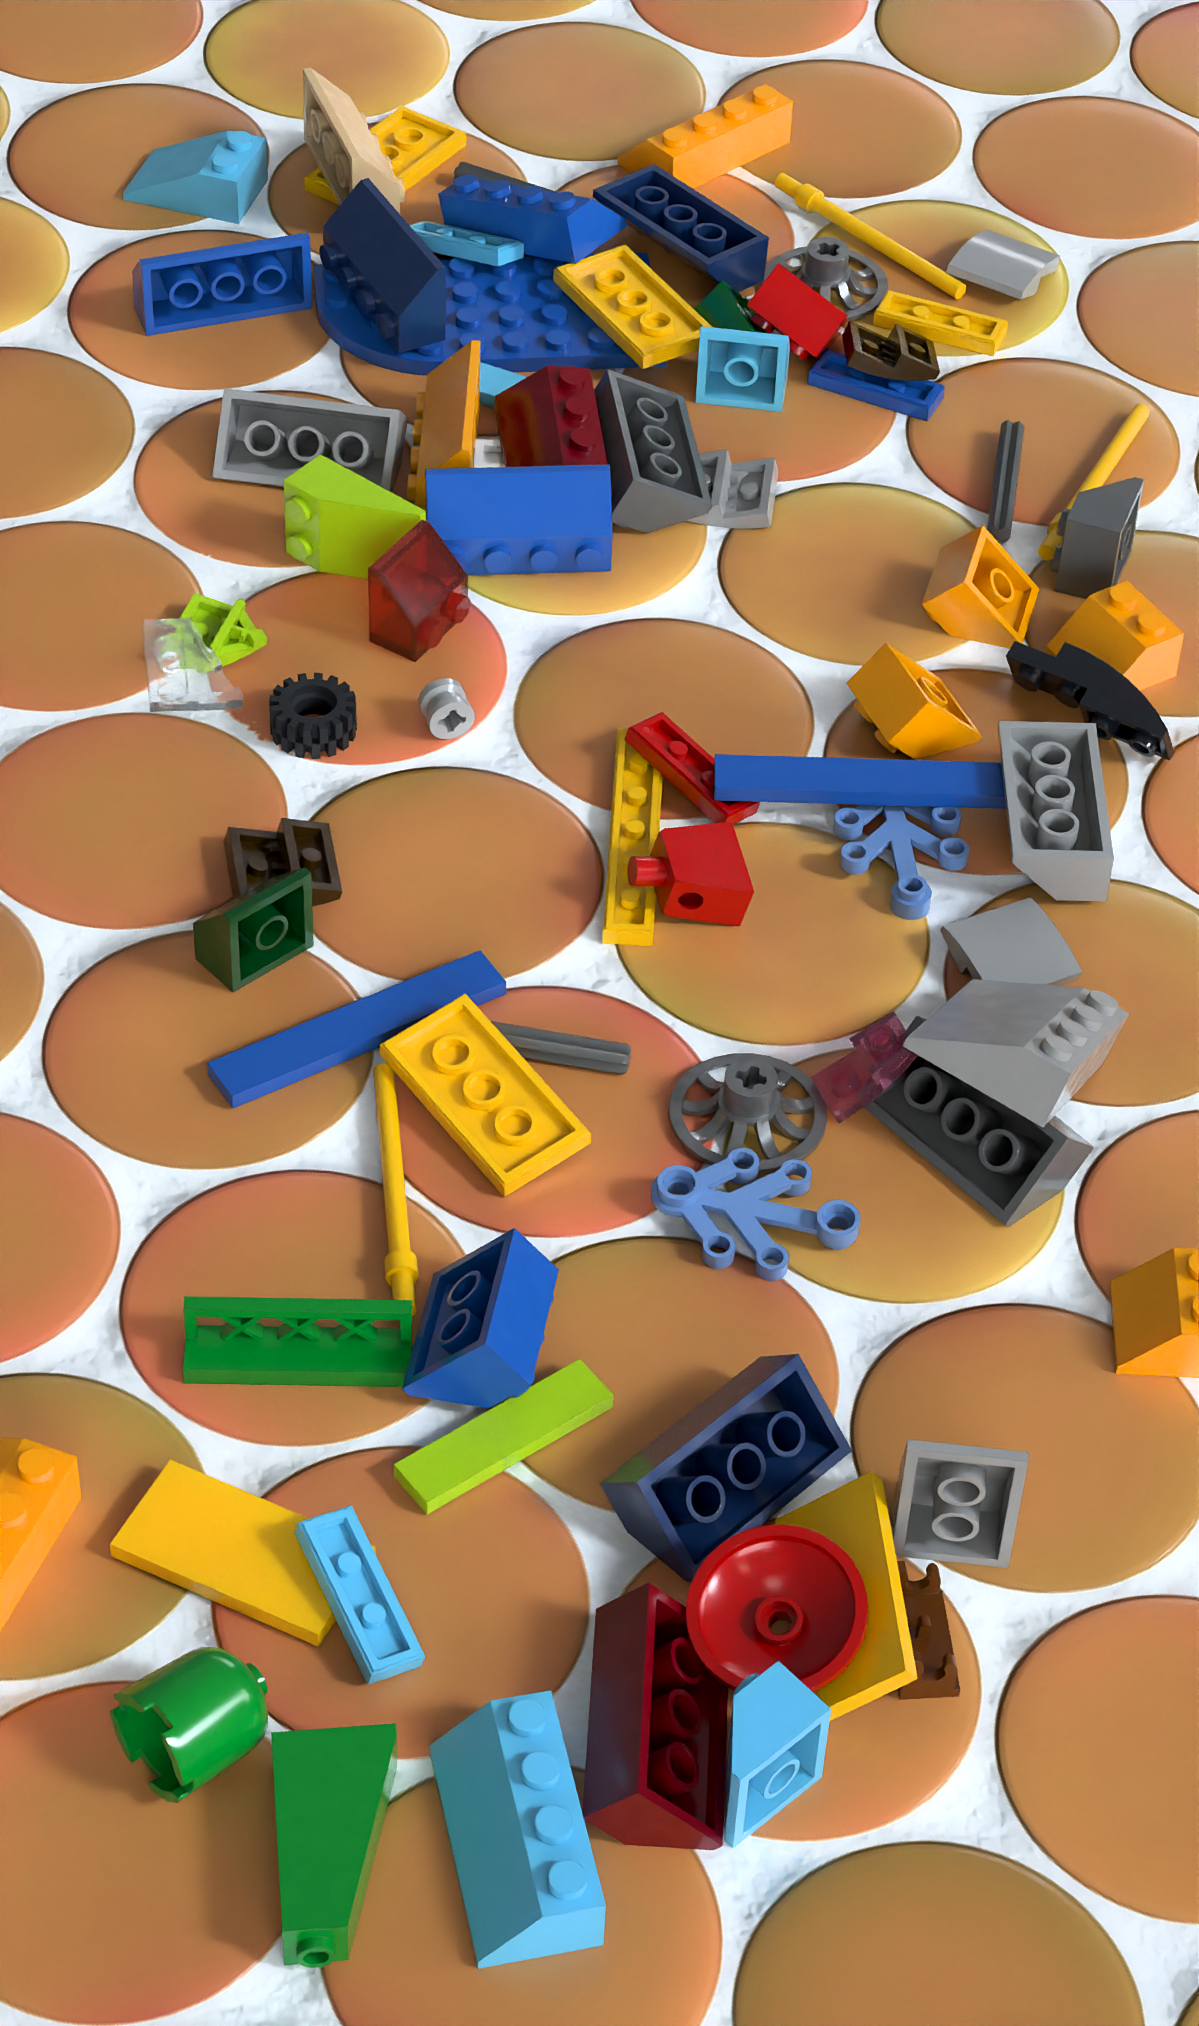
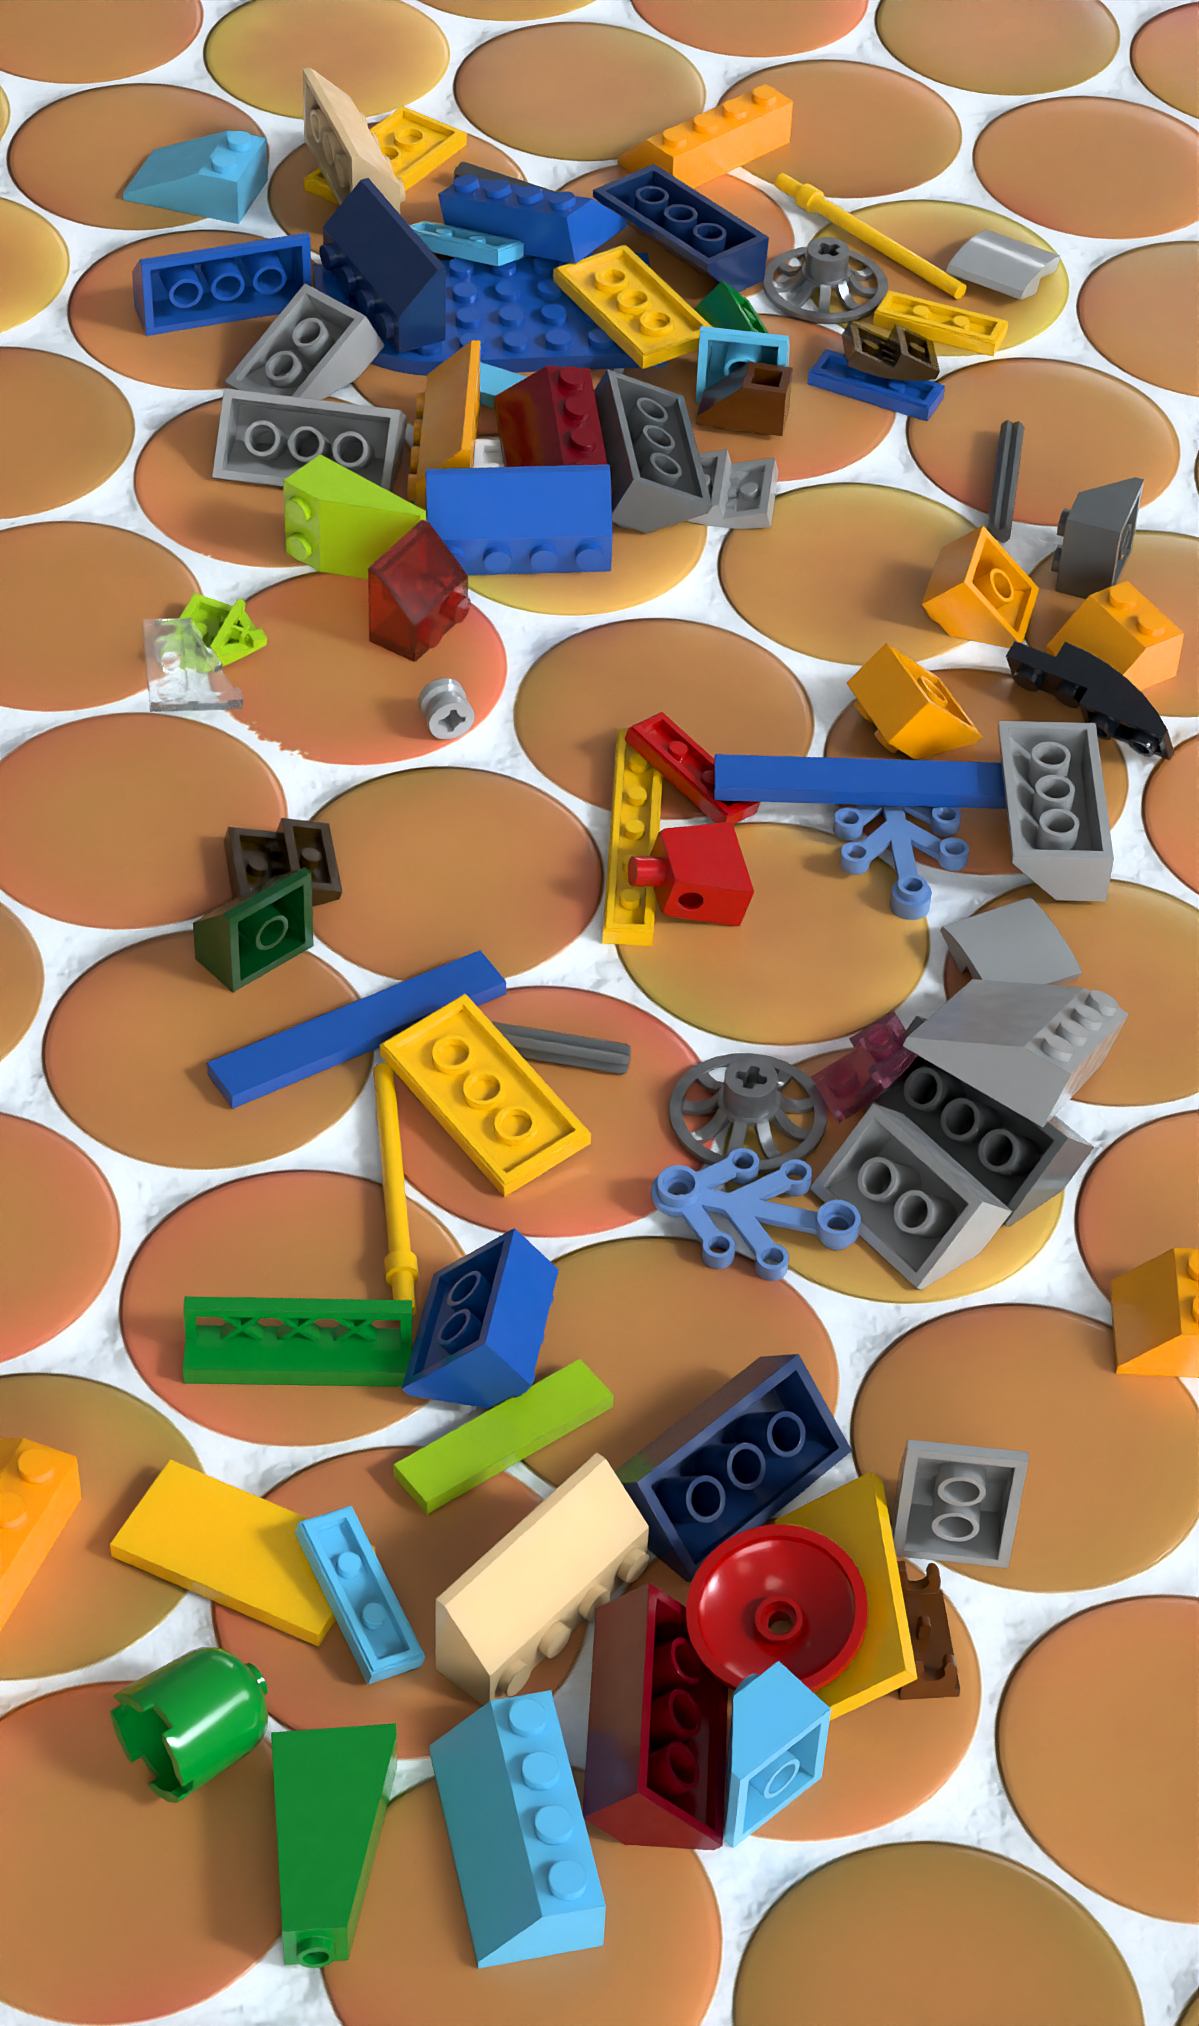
(309, 349): none -> light grey slope
(313, 734): black tyre -> none
(540, 1584): none -> slope
(749, 400): none -> reddish brown slope
(797, 312): red slope -> none
(911, 1197): none -> light grey slope
(1099, 472): yellow bar -> none

